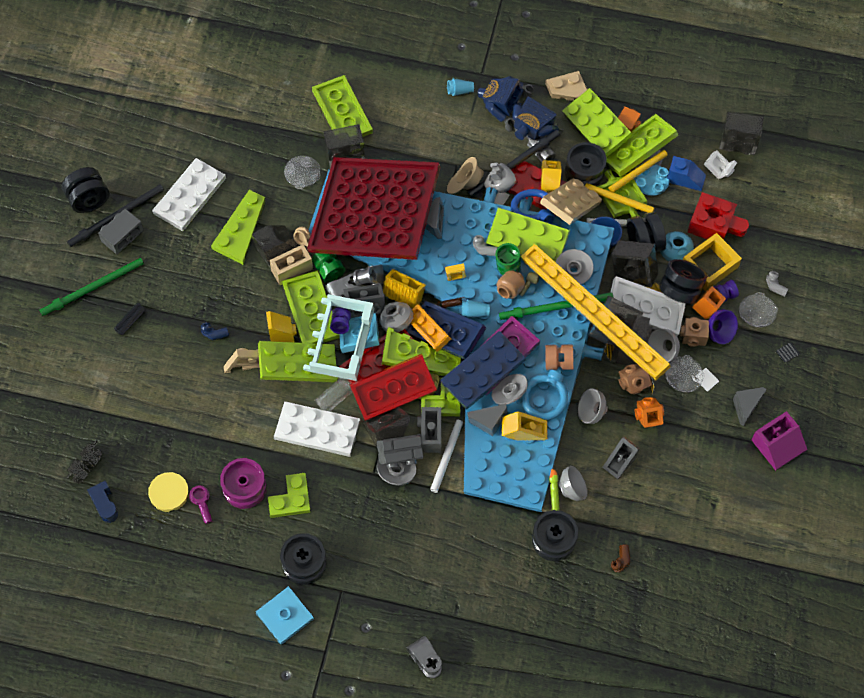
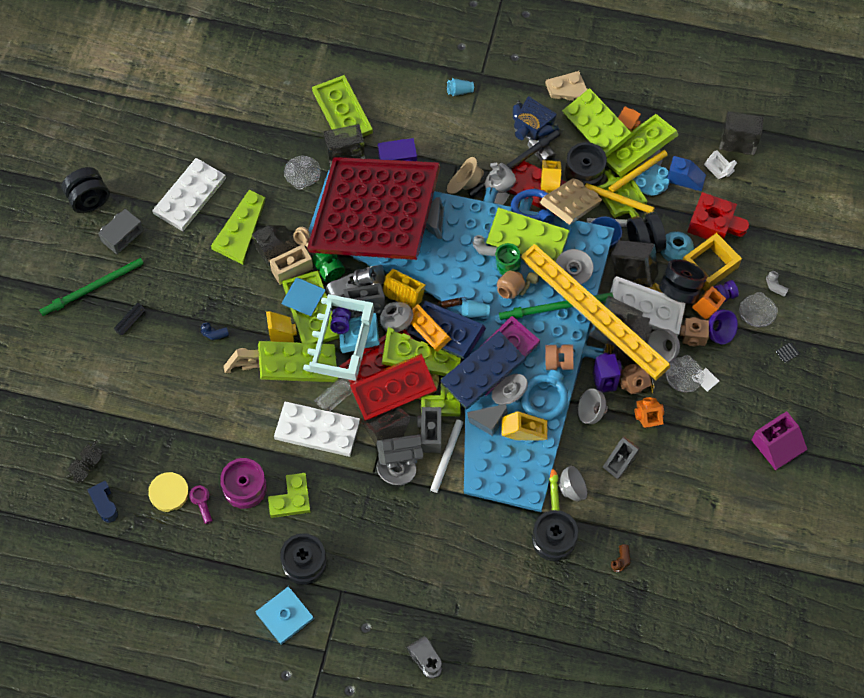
(85, 234): black bar -> none
(303, 296): none -> dark azure sticker
(398, 150): none -> dark purple brick
(455, 272): yellow tile -> none
(502, 96): dark blue torso -> none
(606, 372): none -> dark purple brick
(746, 402): dark grey slope -> none

